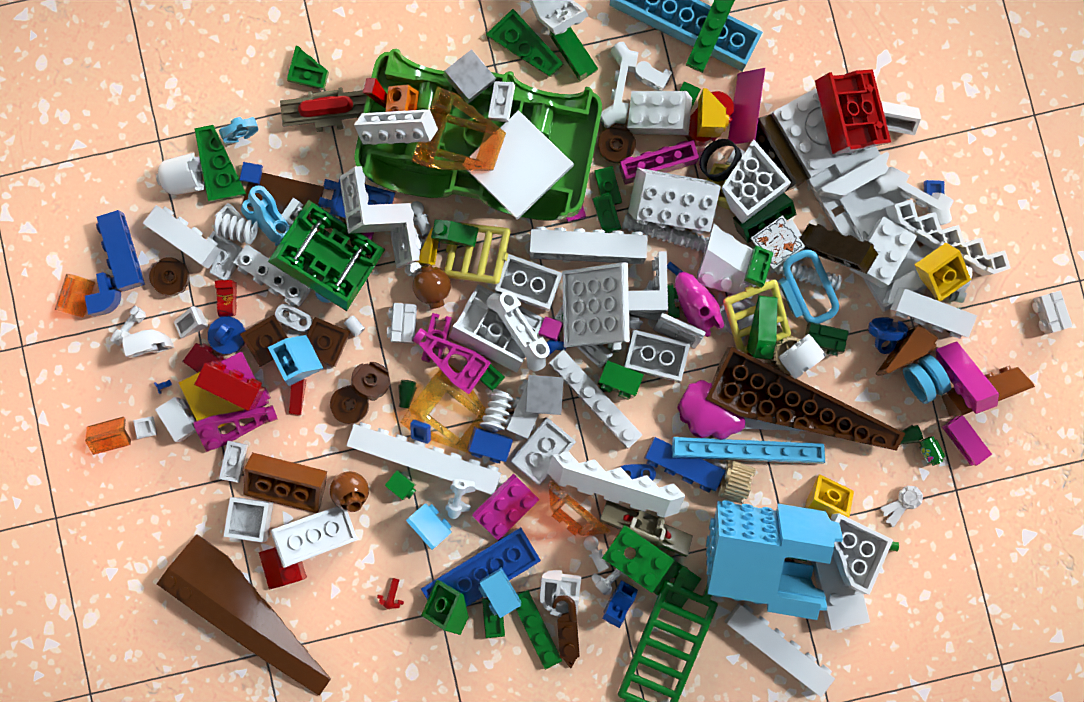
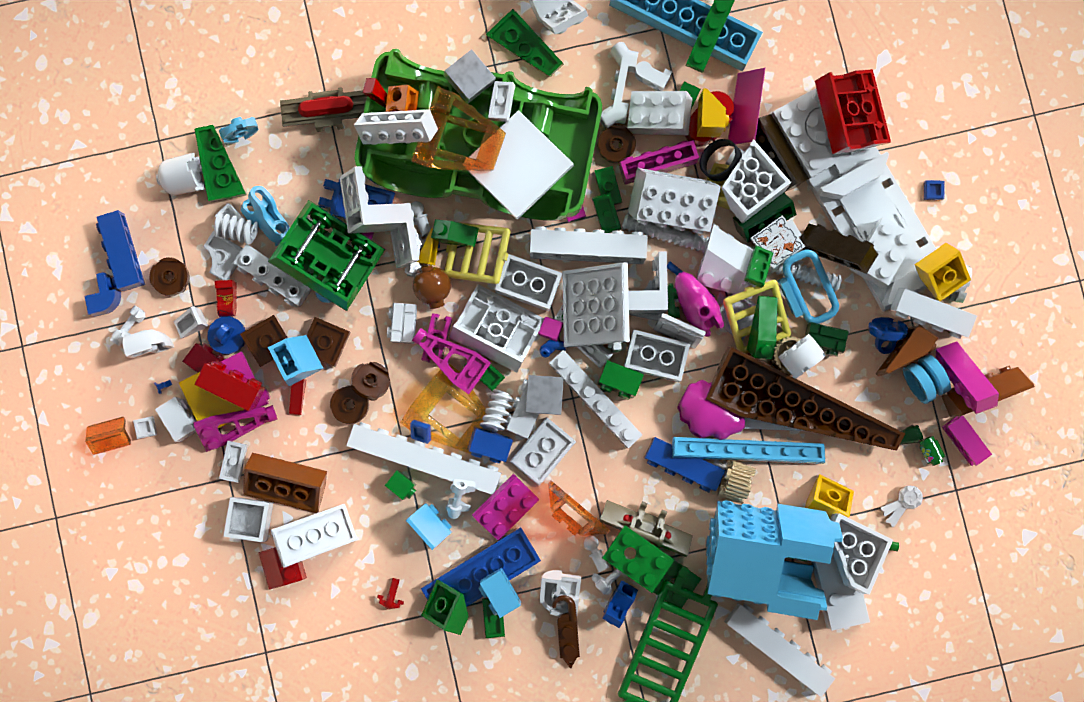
(72, 295): clear orange panel -> none
(181, 236): white brick -> none
(220, 593): reddish brown wedge -> none
(251, 173): blue tile -> none
(286, 189): reddish brown piece -> none
(292, 211): white bracket -> none
(294, 317): white plate -> none
(306, 71): green wing -> none
(349, 491): dark orange brick -> none
(354, 326): white hinge -> none
(406, 393): dark green cone -> none
(533, 348): white plate -> none
(537, 631): green plate -> none
(574, 53): green panel -> none
(615, 485): white brick -> none
(635, 322): white plate -> none
(636, 470): blue plate -> none
(897, 180): white plate -> none
(901, 118): white brick -> none
(930, 233): white brick -> none
(1052, 312): white brick -> none

